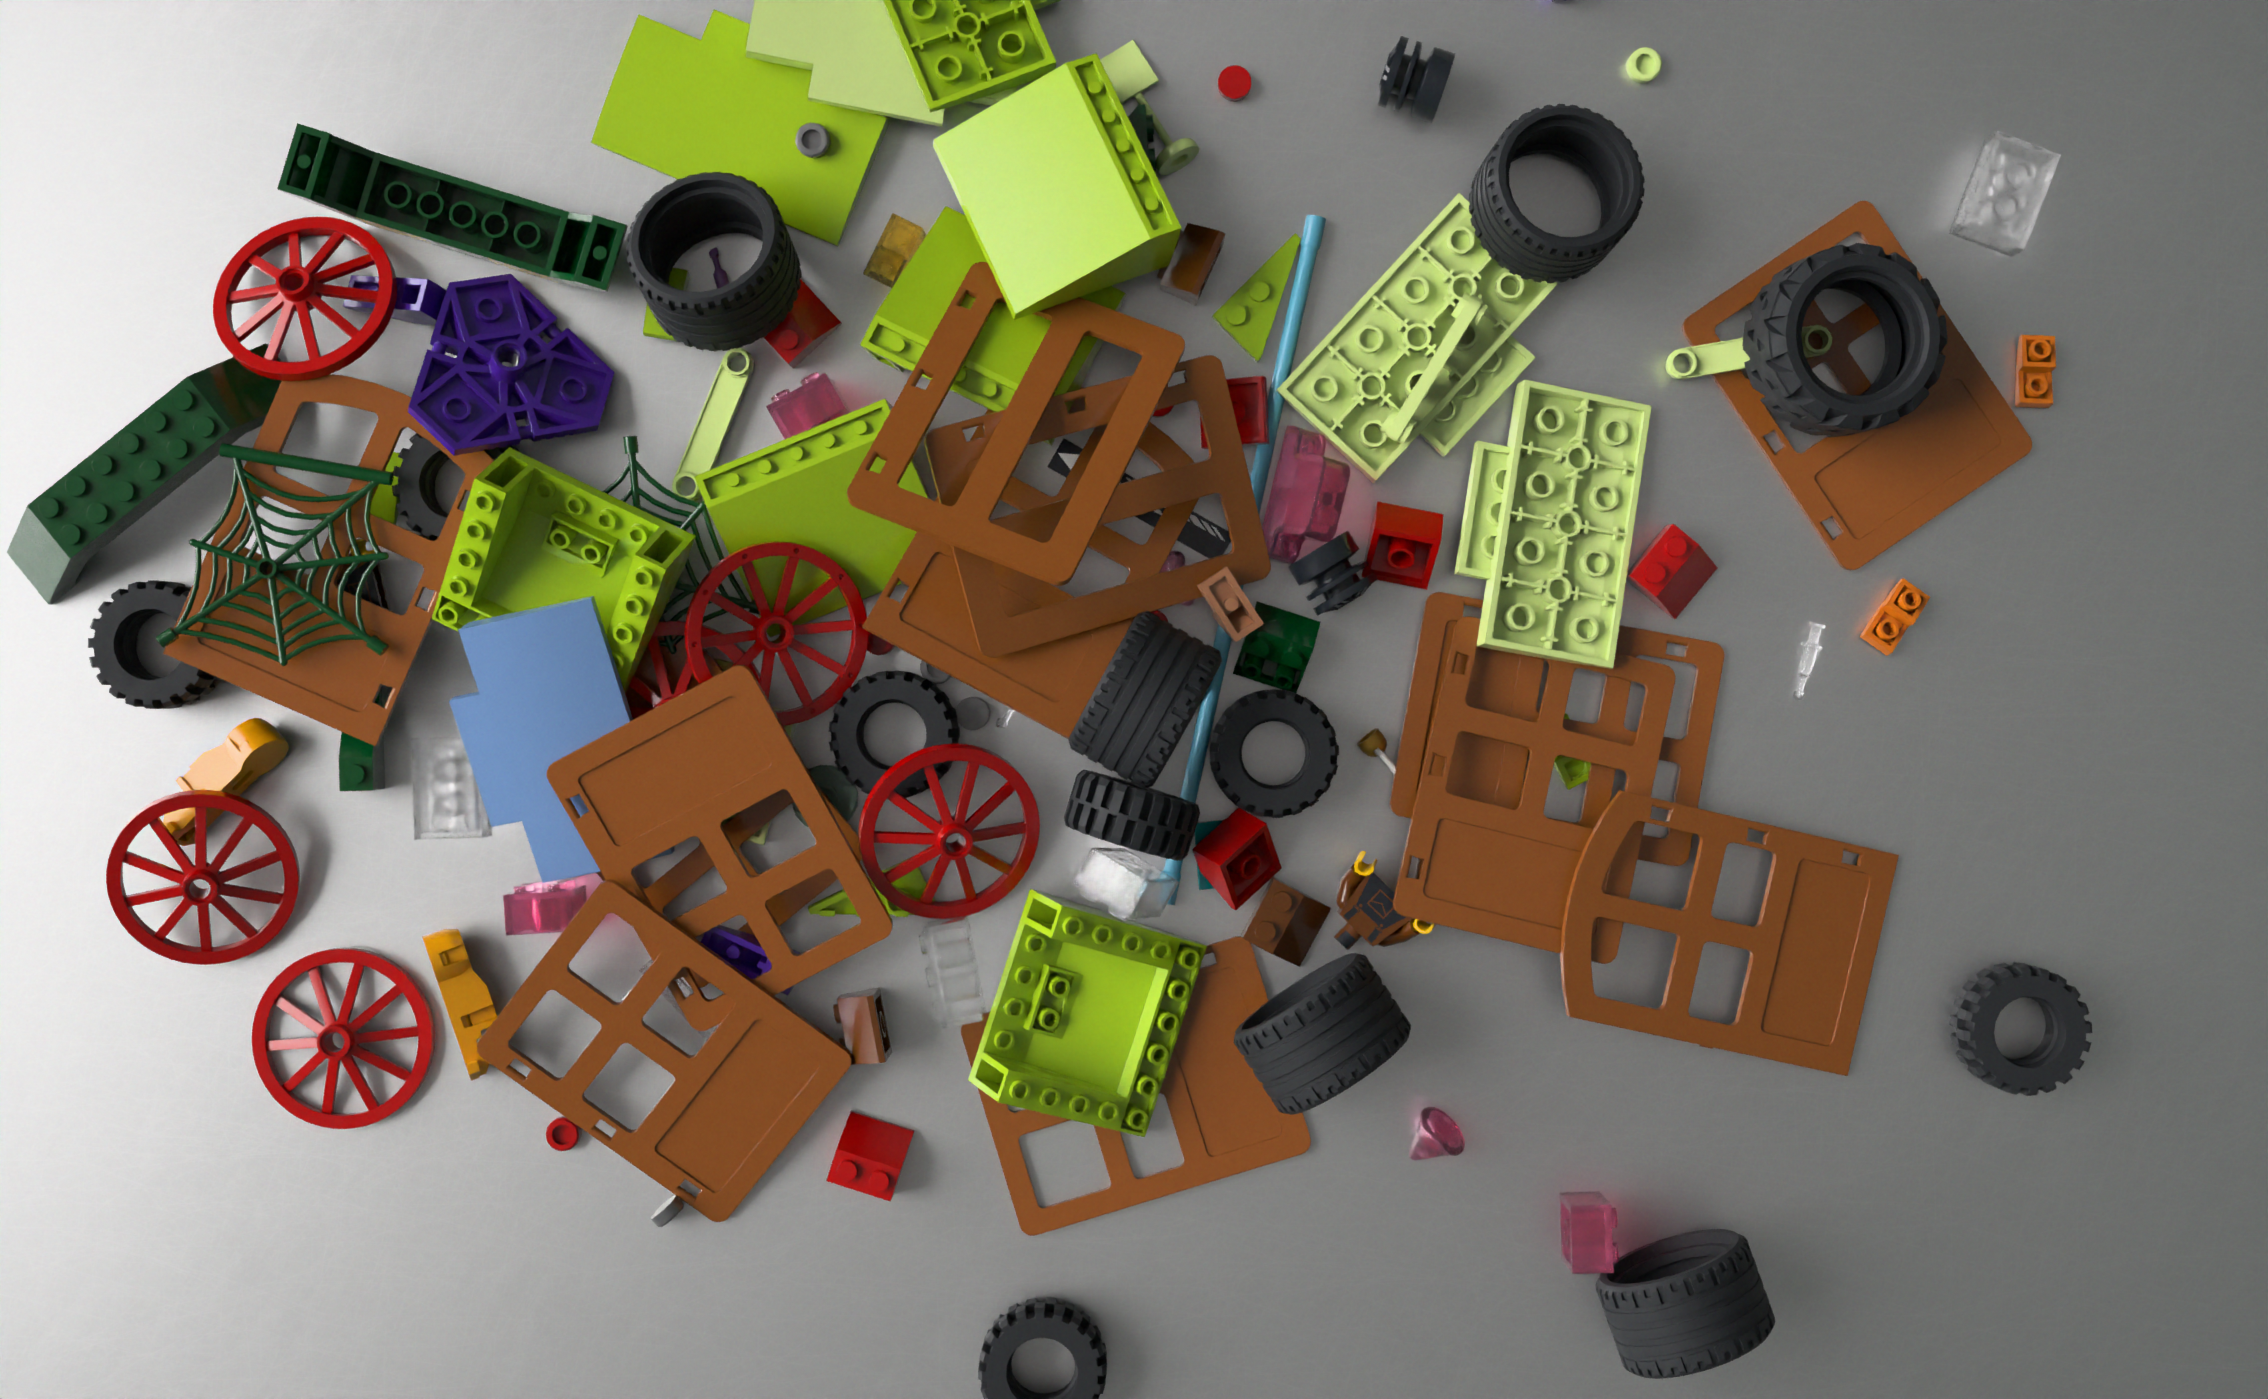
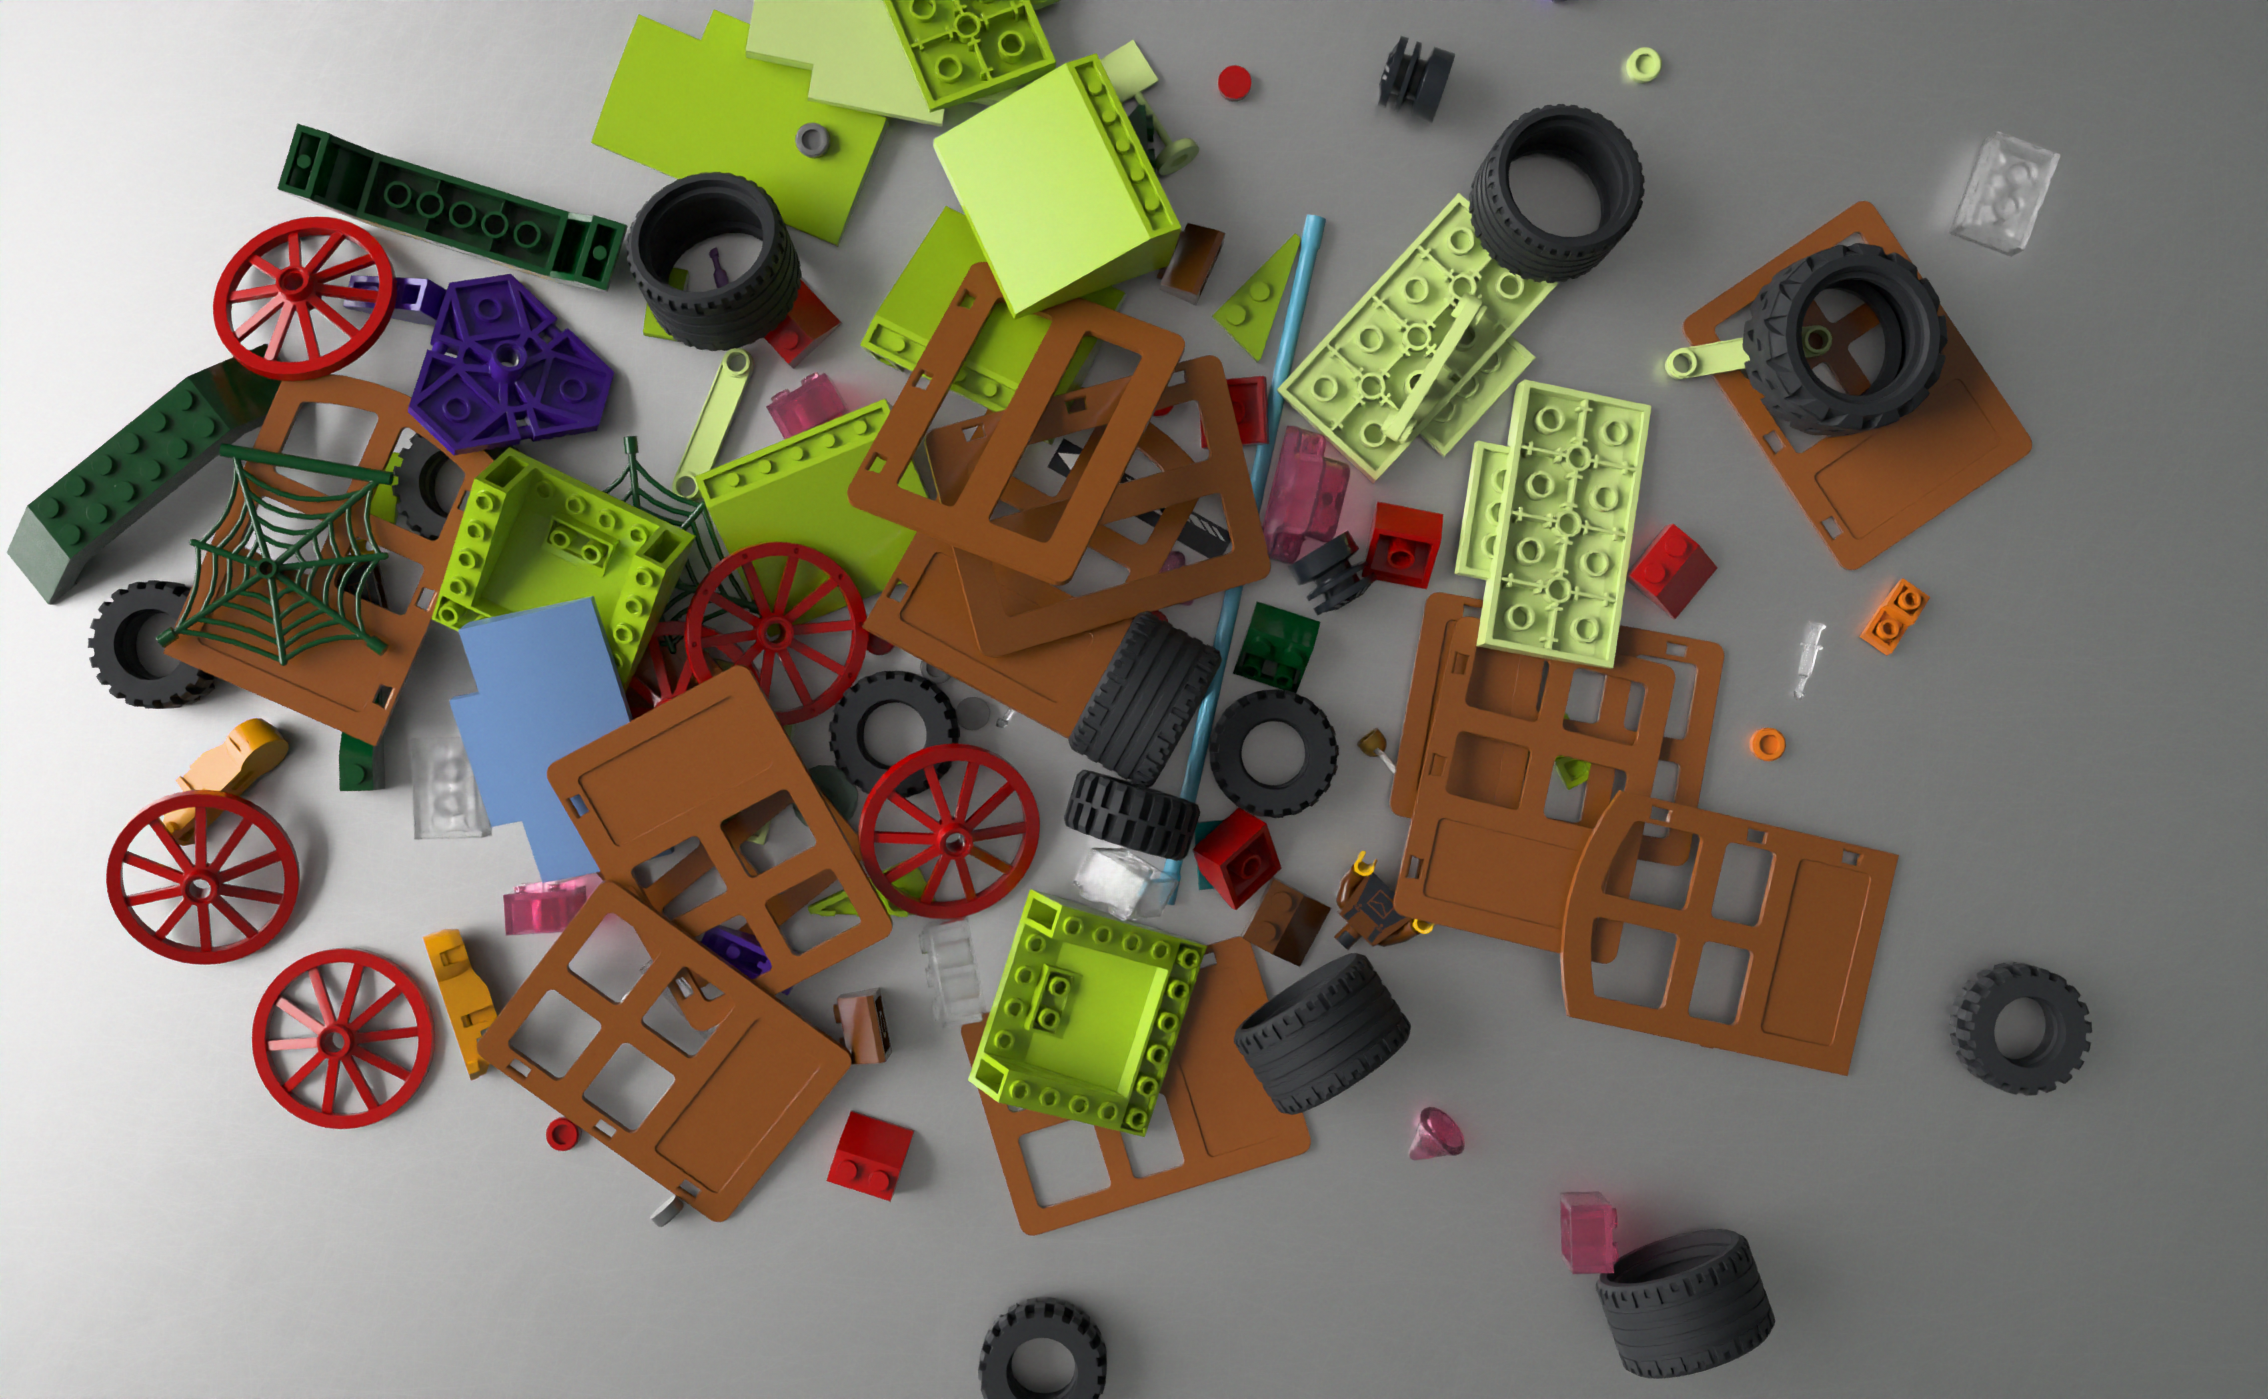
(894, 250): clear yellow slope -> none
(1230, 605): nougat slope -> none
(1767, 744): none -> orange tile
(2034, 371): orange slope -> none

